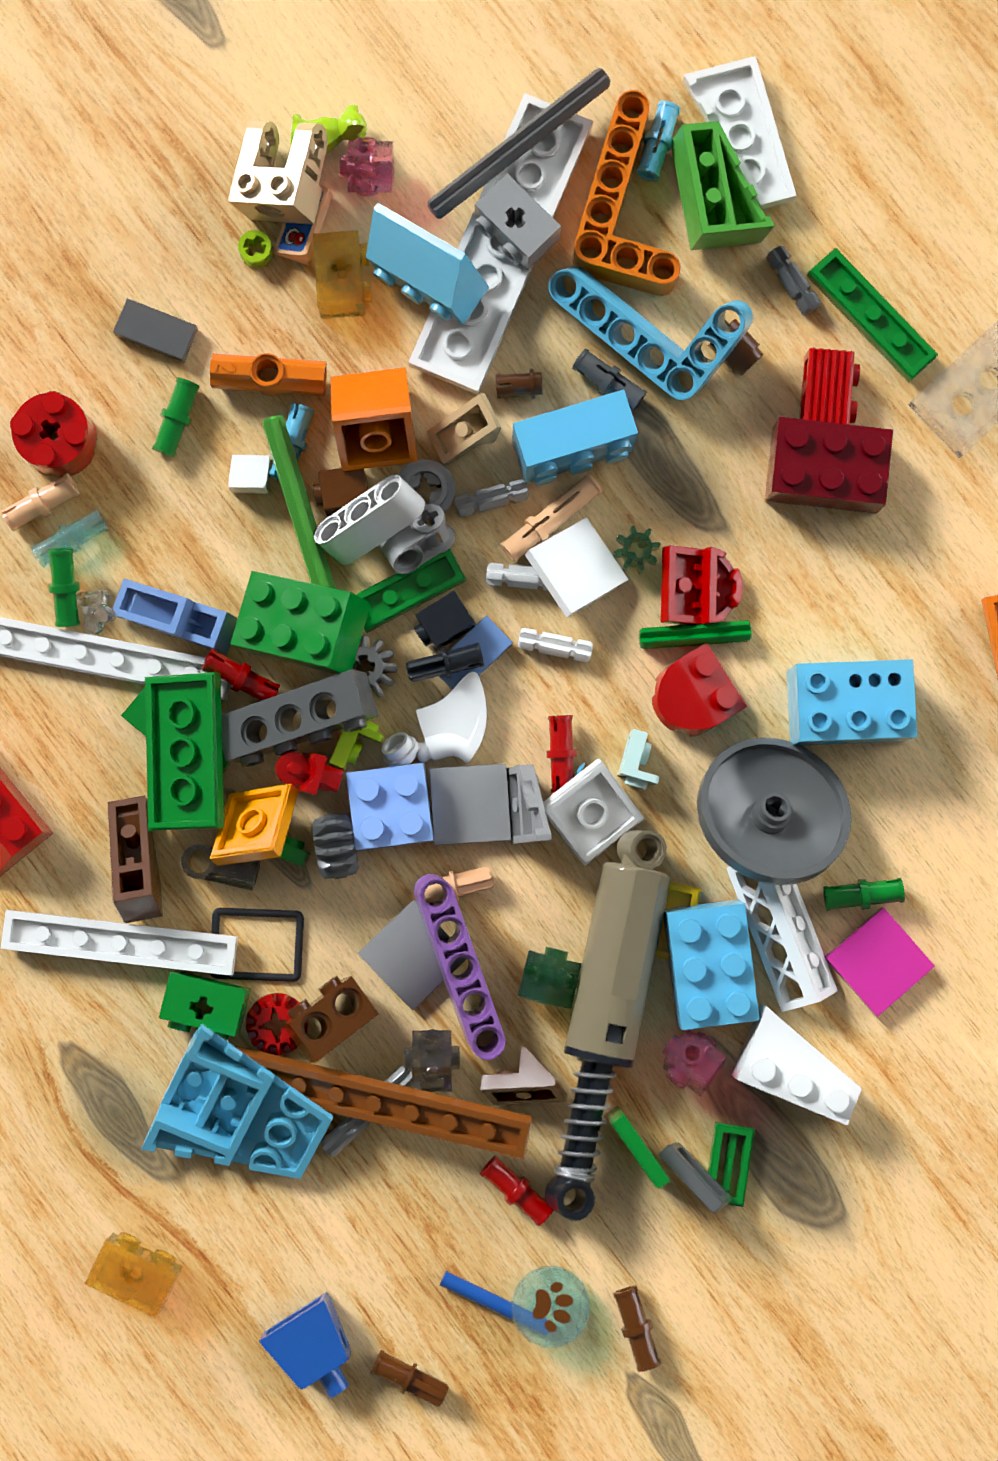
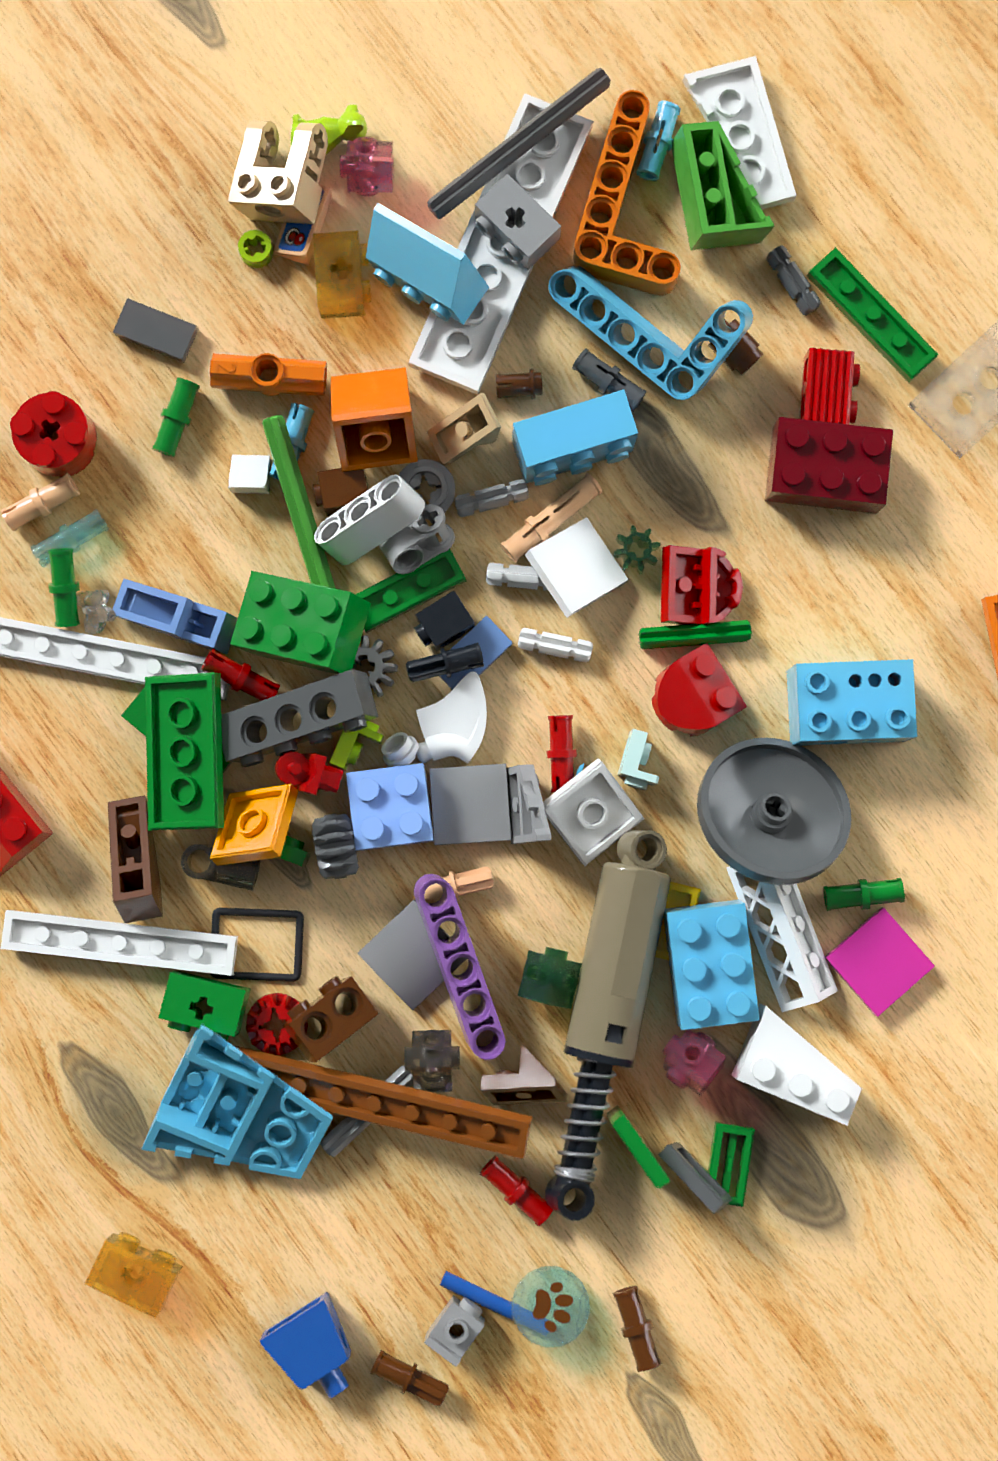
(455, 1312): none -> light grey brick

